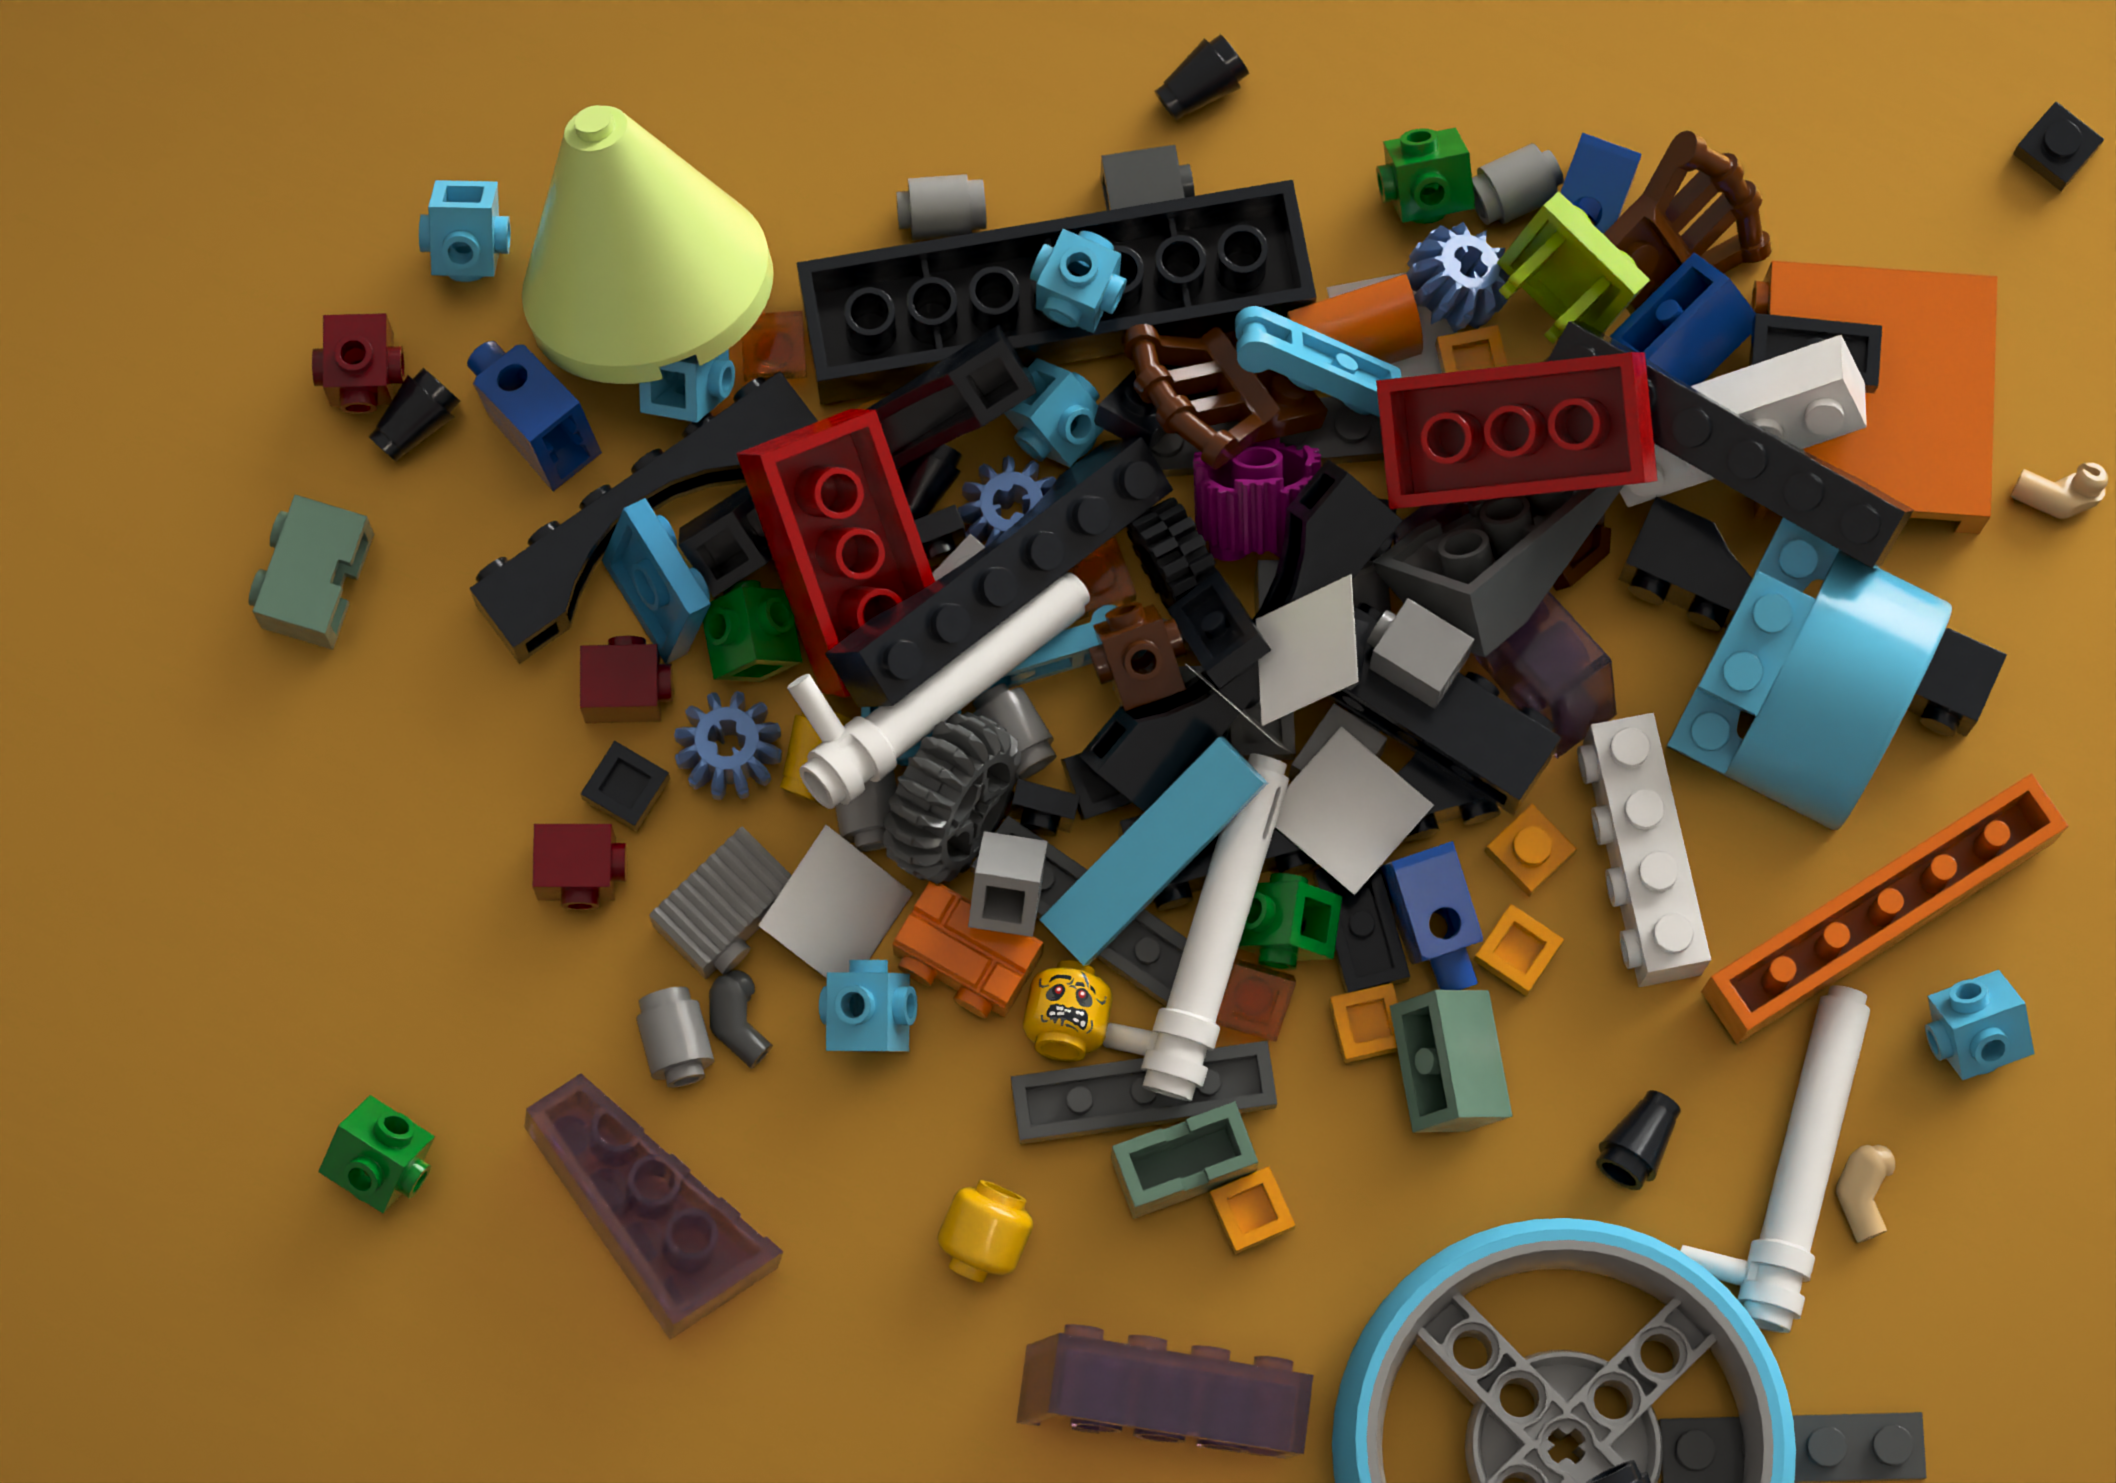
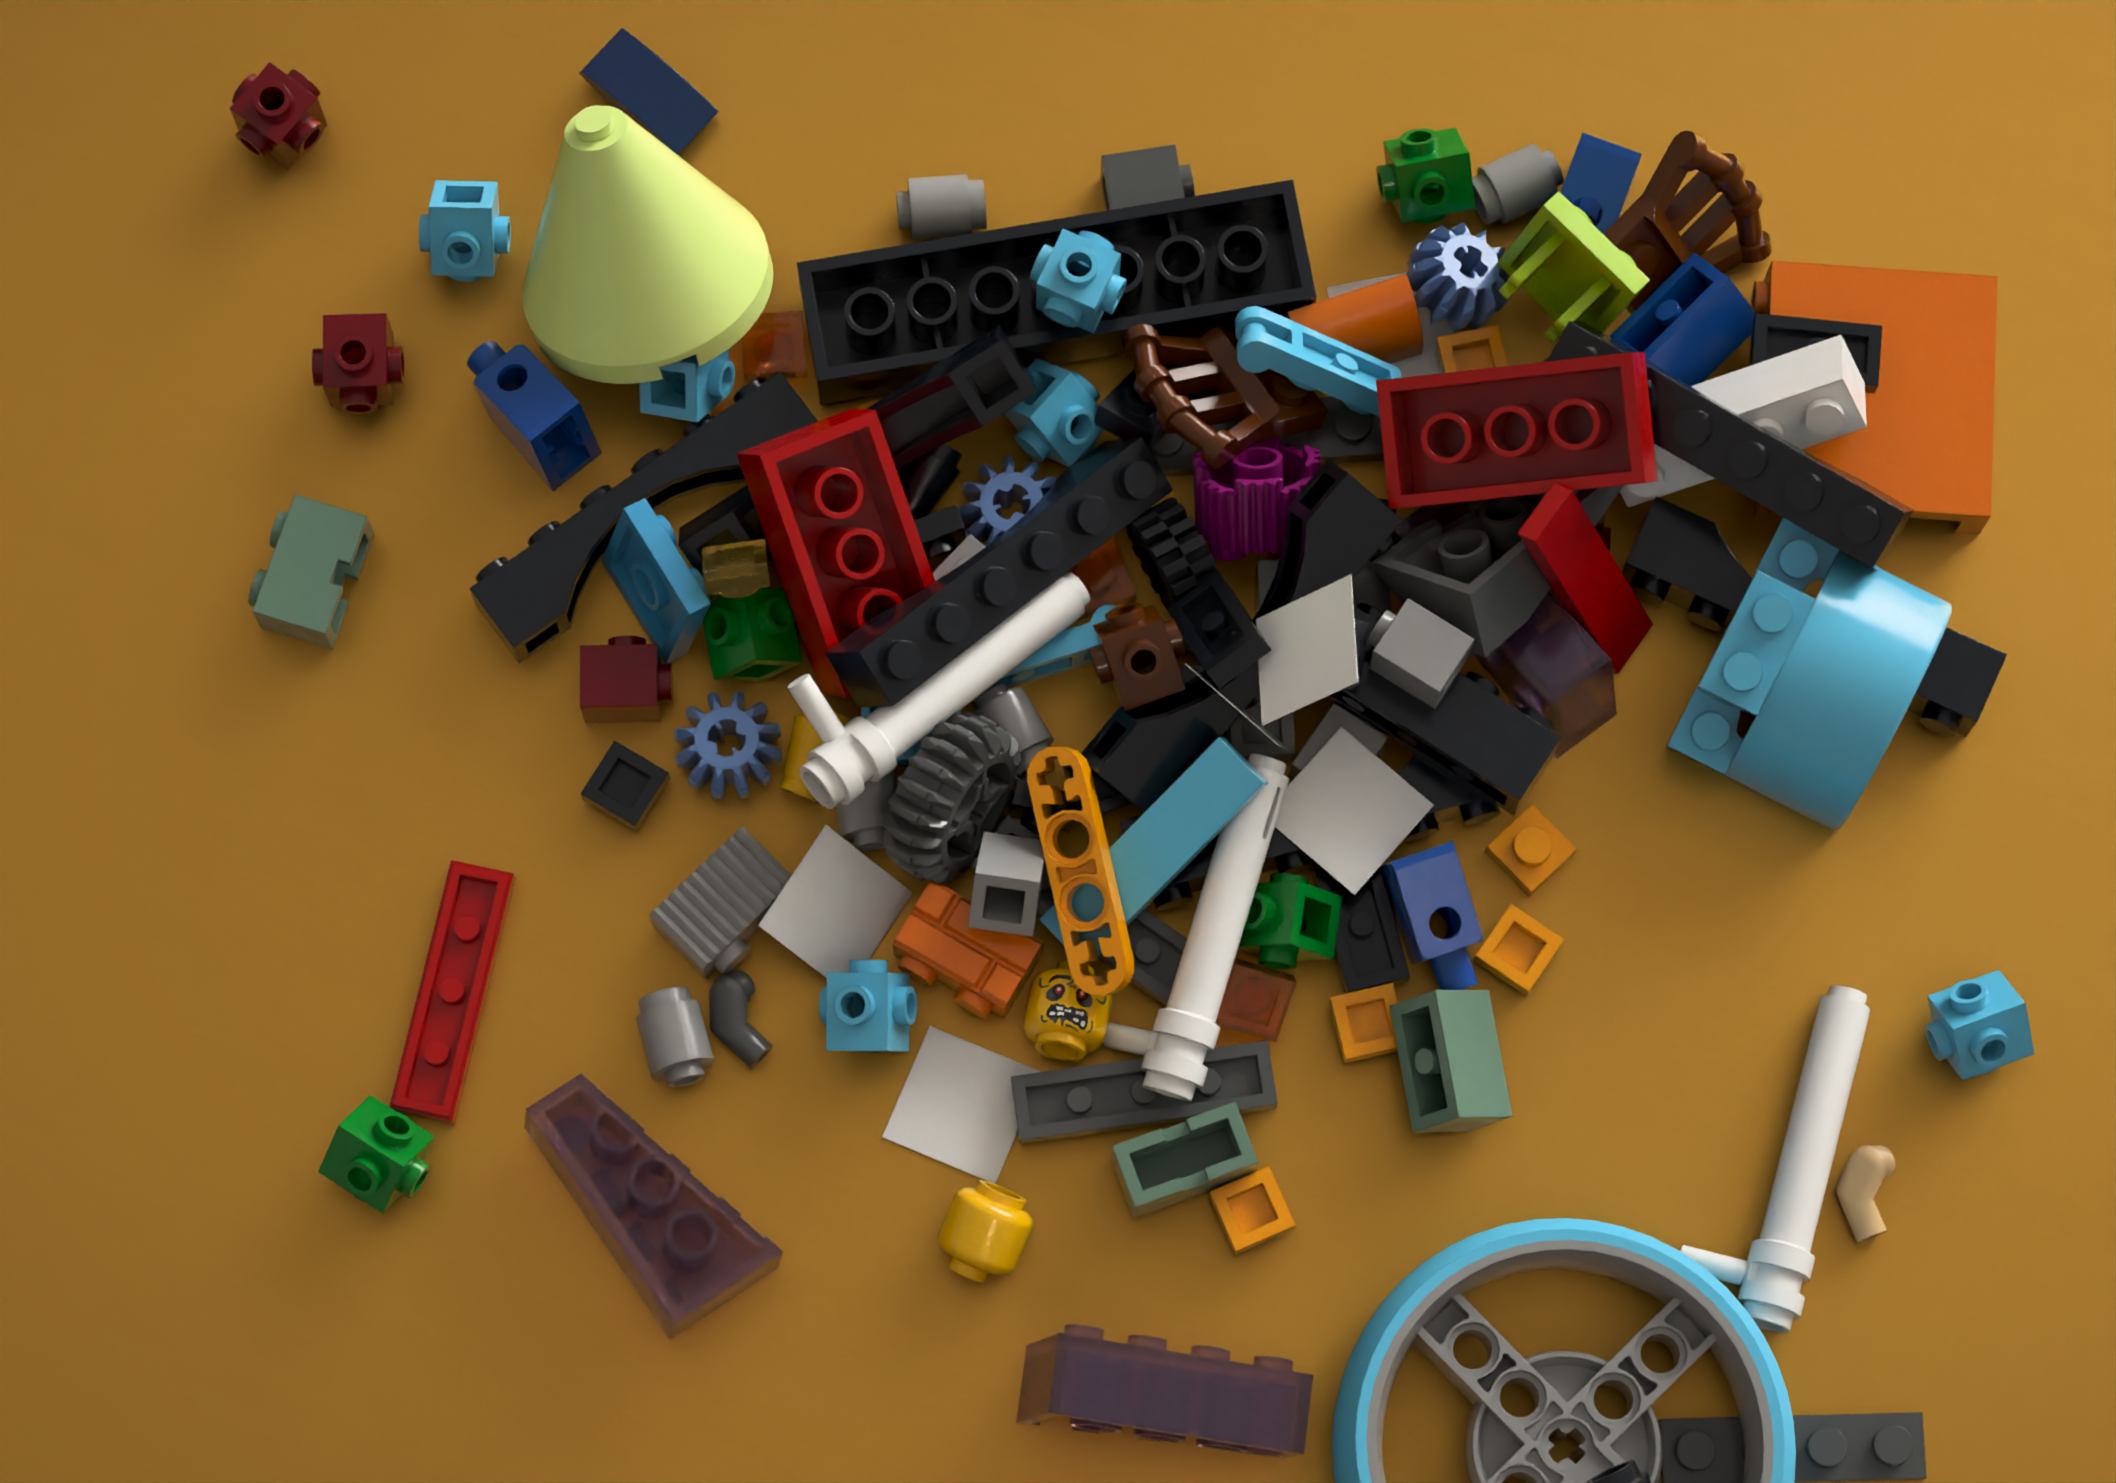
(275, 129): none -> dark red brick
(414, 414): black cone -> none
(452, 992): none -> red tile
(577, 864): dark red brick -> none
(648, 91): none -> dark blue slope
(736, 568): none -> clear yellow plate
(958, 1105): none -> white sticker
(1070, 873): none -> light orange beam
(1202, 78): black cone -> none
(1585, 574): none -> red tile
(1638, 1143): black cone -> none
(1645, 850): white brick -> none
(1884, 908): orange brick -> none
(2058, 146): black plate -> none
(2066, 496): tan arm -> none

